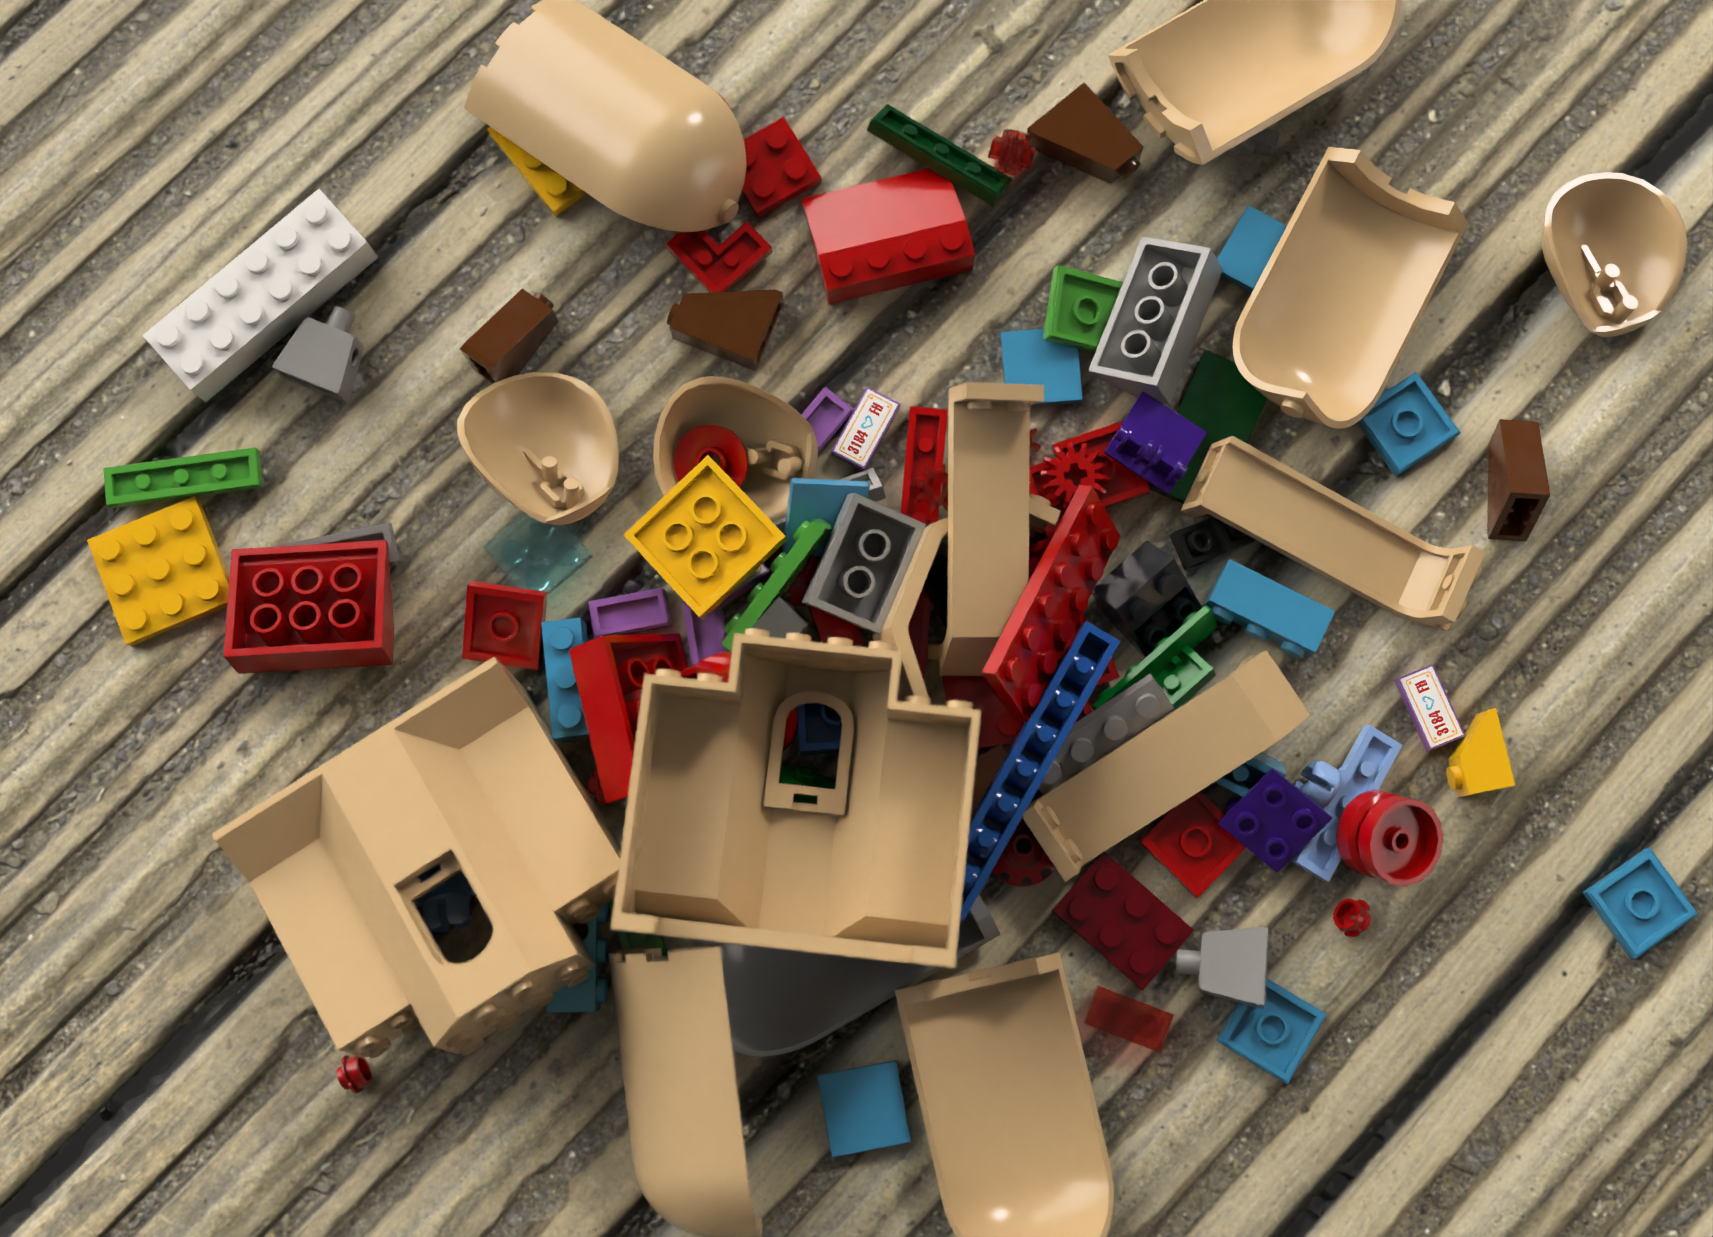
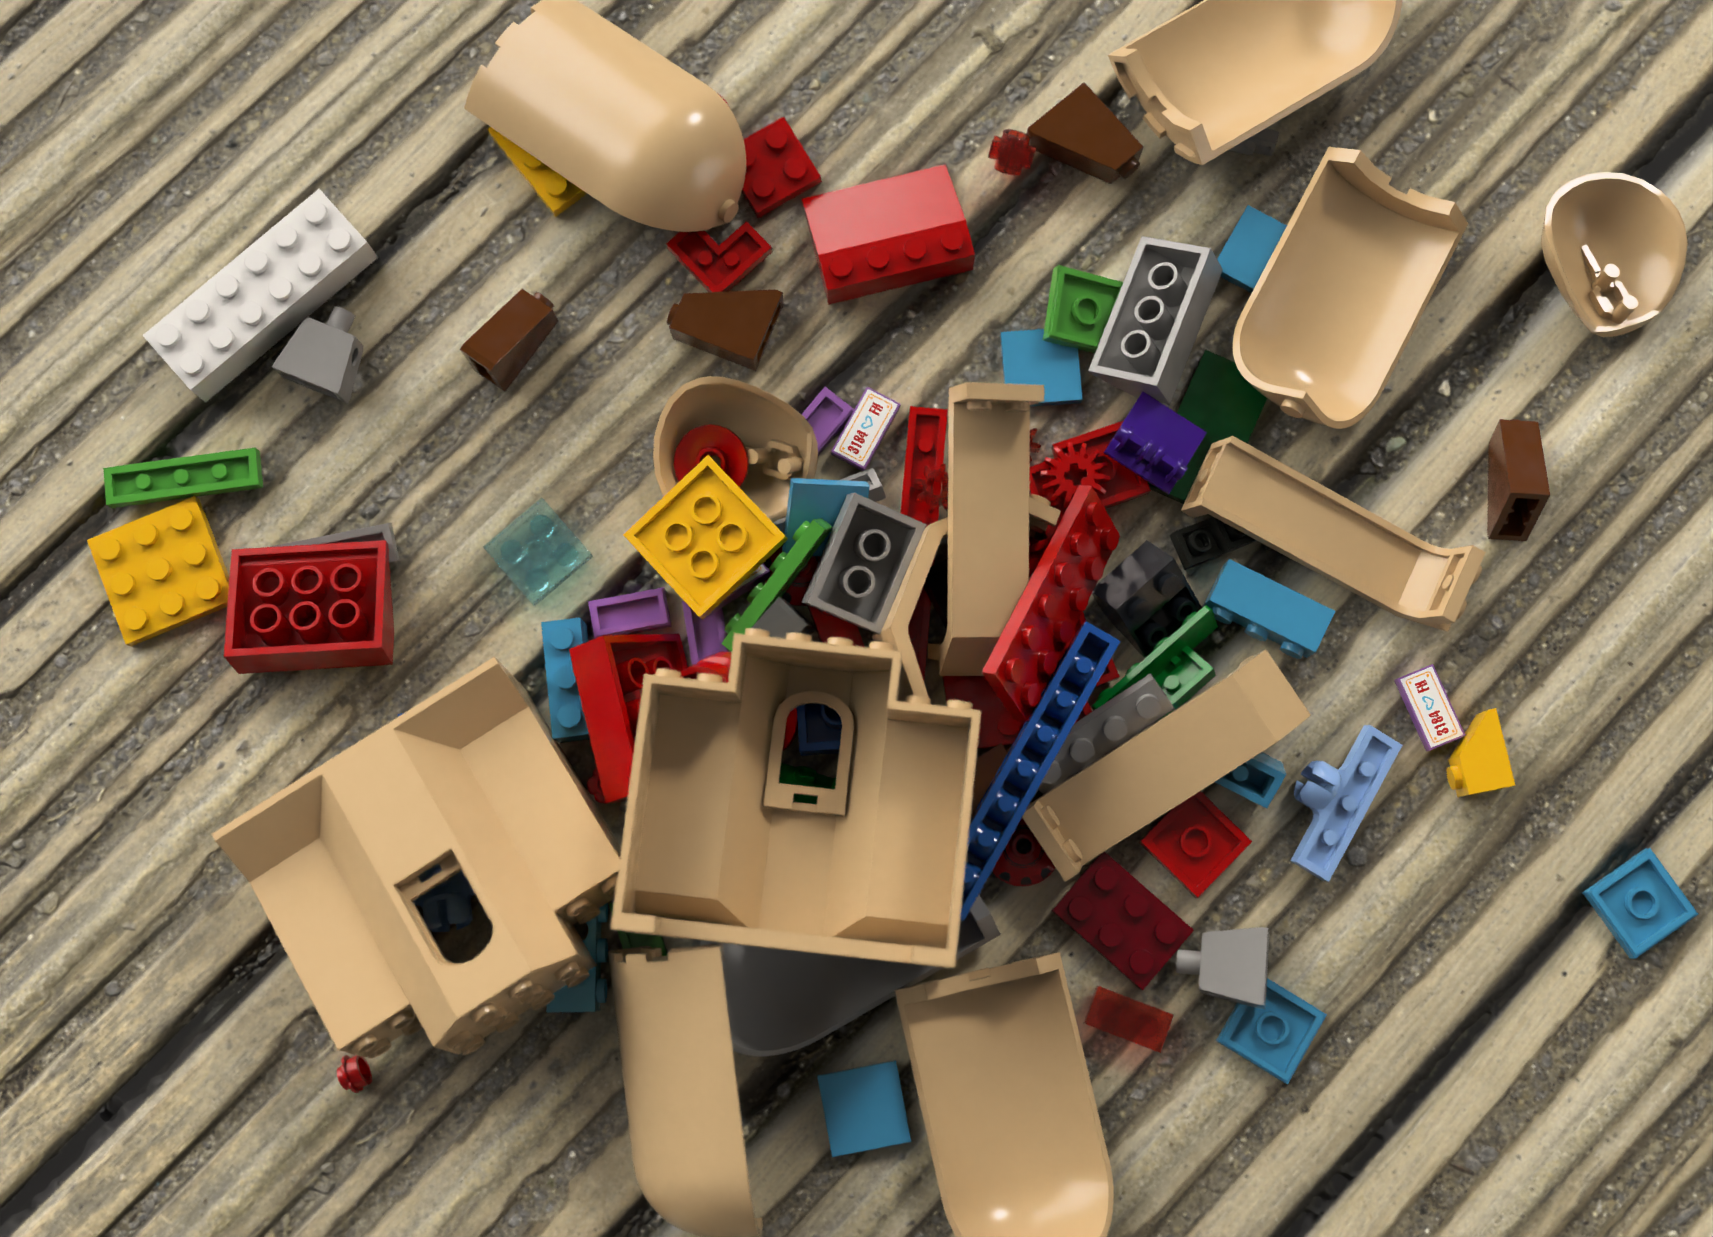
(504, 624): red plate -> none
(542, 444): tan piece -> none
(939, 154): dark green tile -> none
(1274, 819): dark purple hinge -> none
(1352, 916): red plate -> none
(1390, 837): red wheel -> none
(1407, 424): dark azure tile -> none

